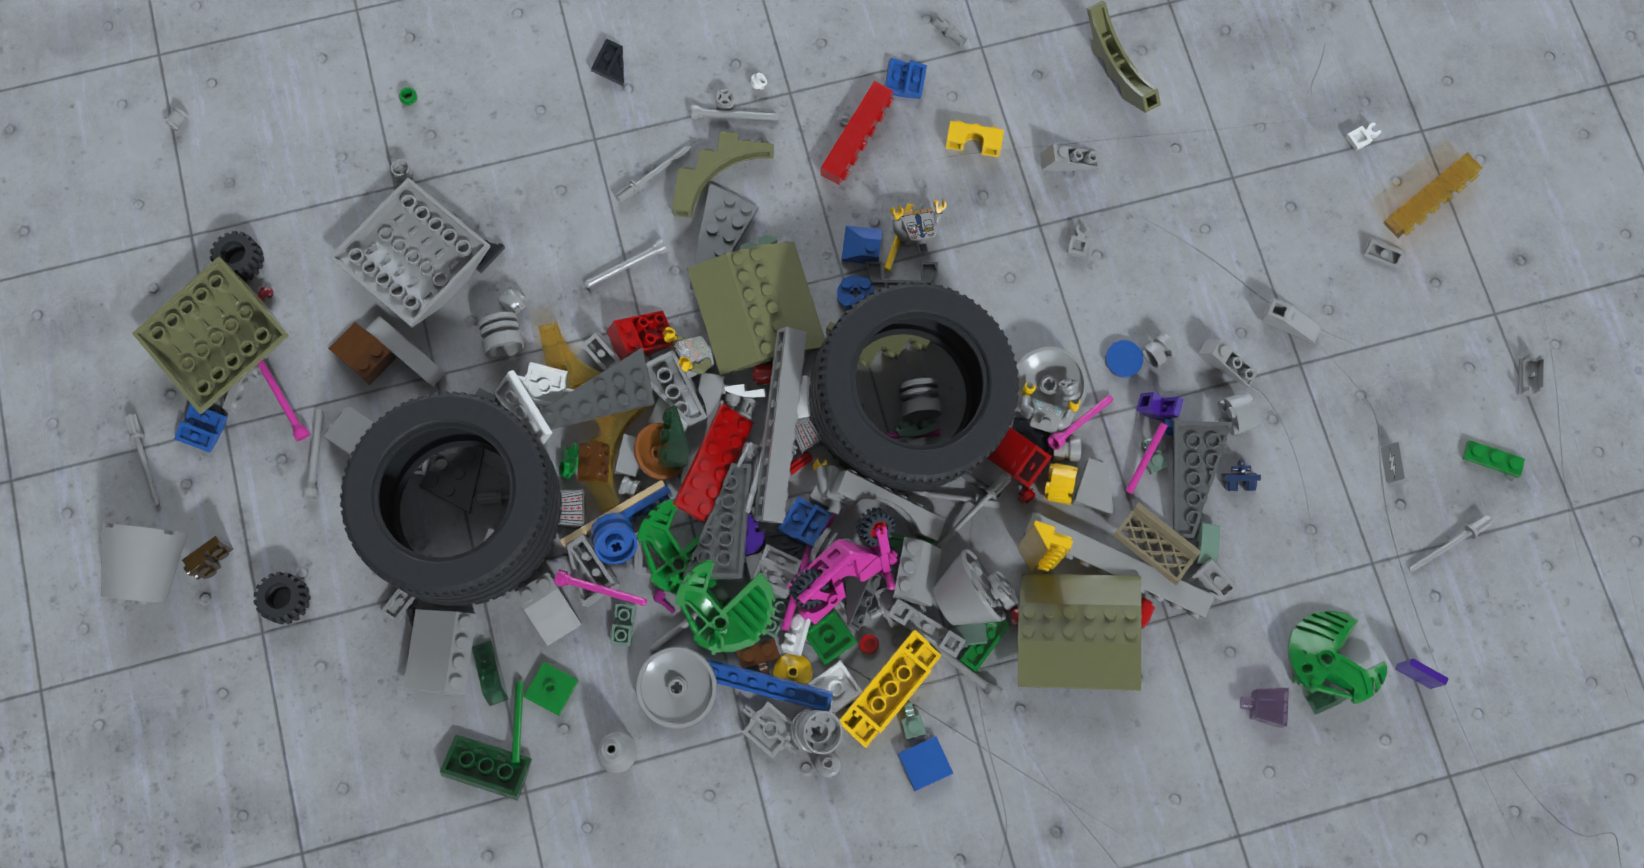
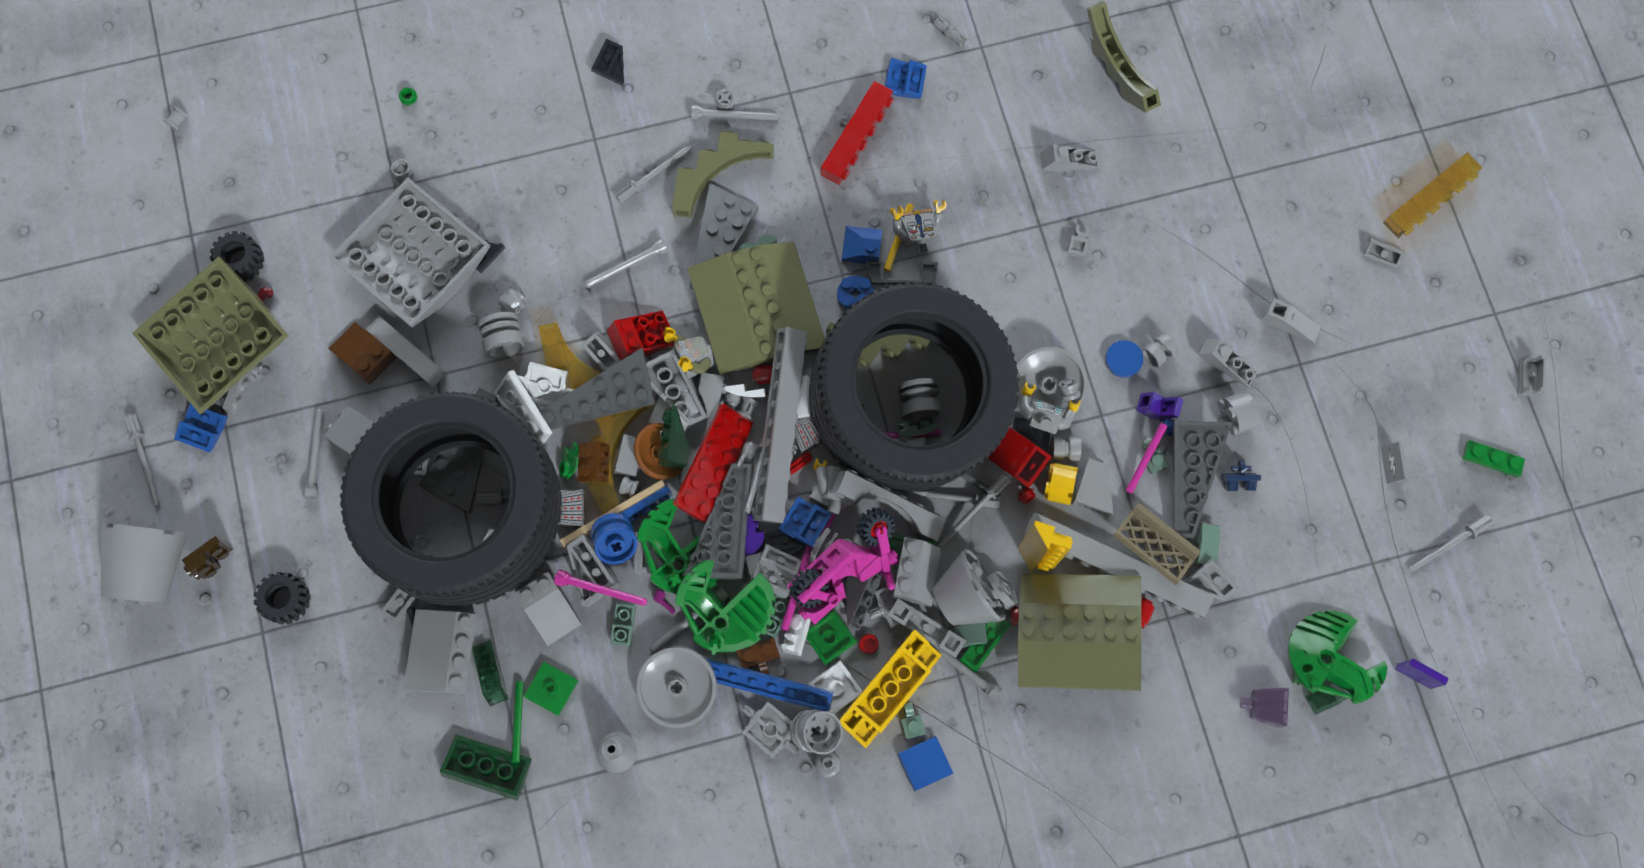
(299, 430): dark pink piece -> none
(758, 81): white plate -> none
(800, 663): yellow dish -> none
(988, 137): yellow arch -> none
(1058, 439): dark pink piece -> none
(1360, 137): white plate -> none

